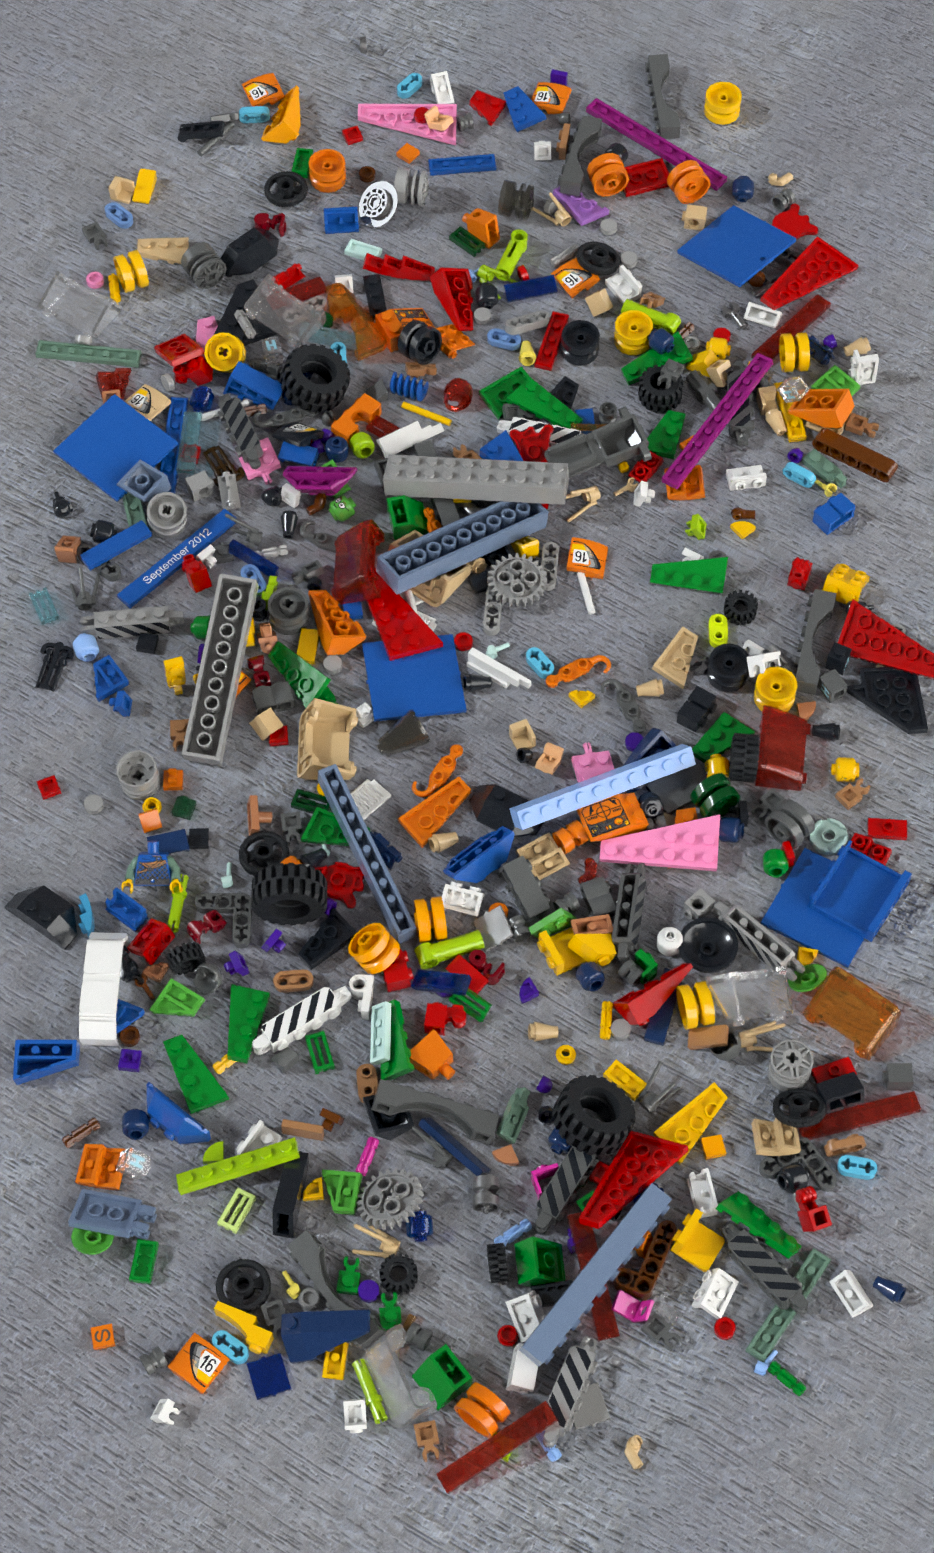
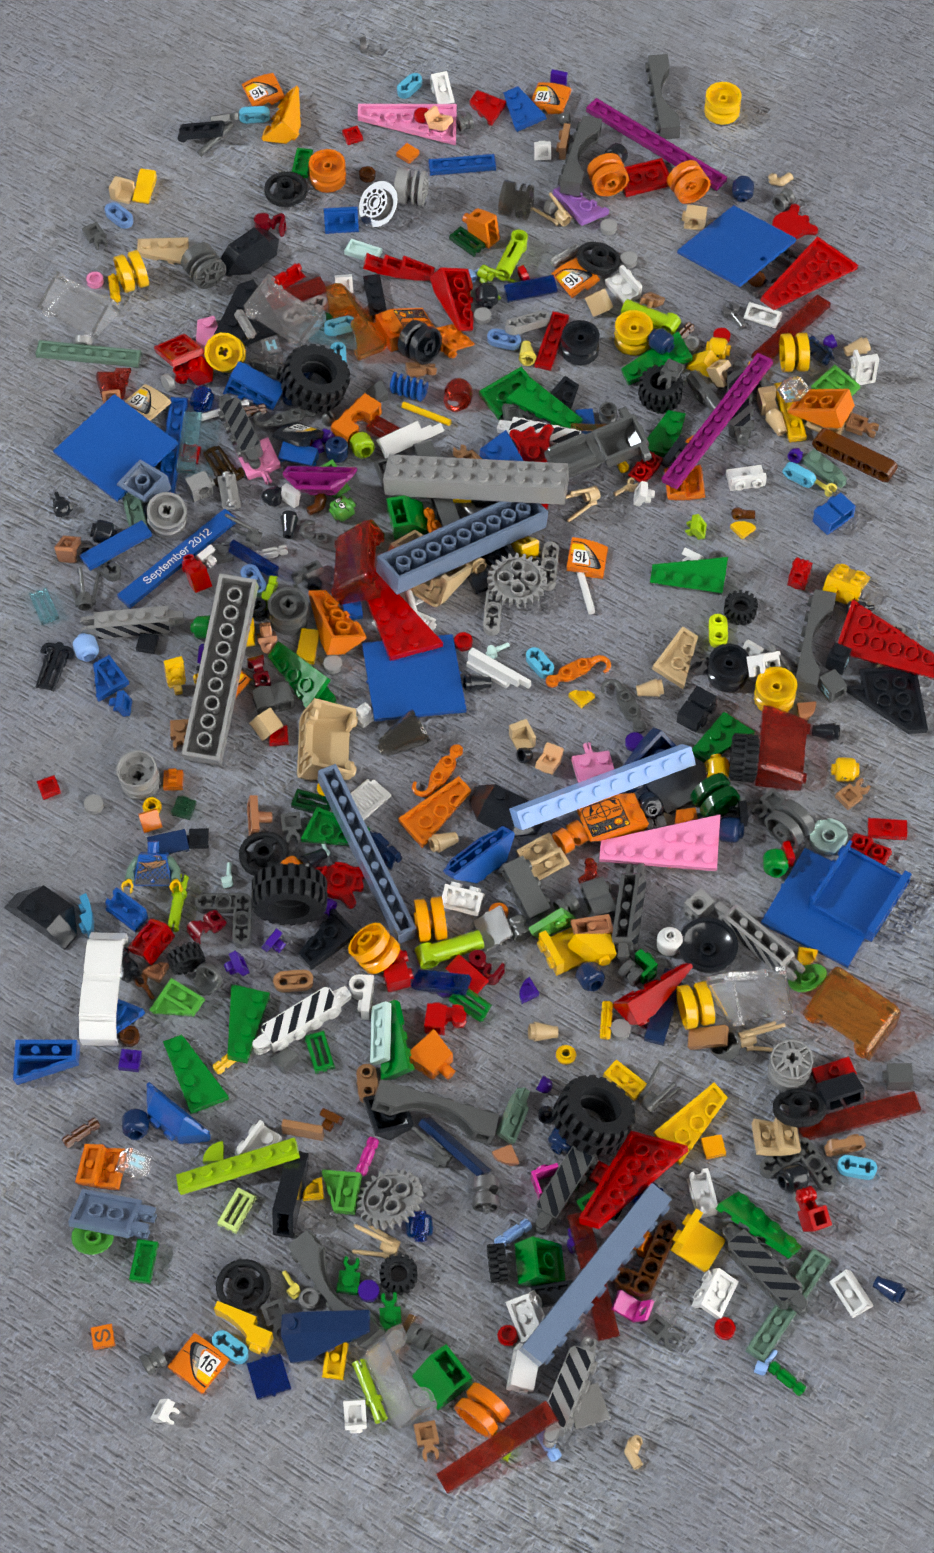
(338, 326): none -> medium azure beam
(678, 446): none -> black plate

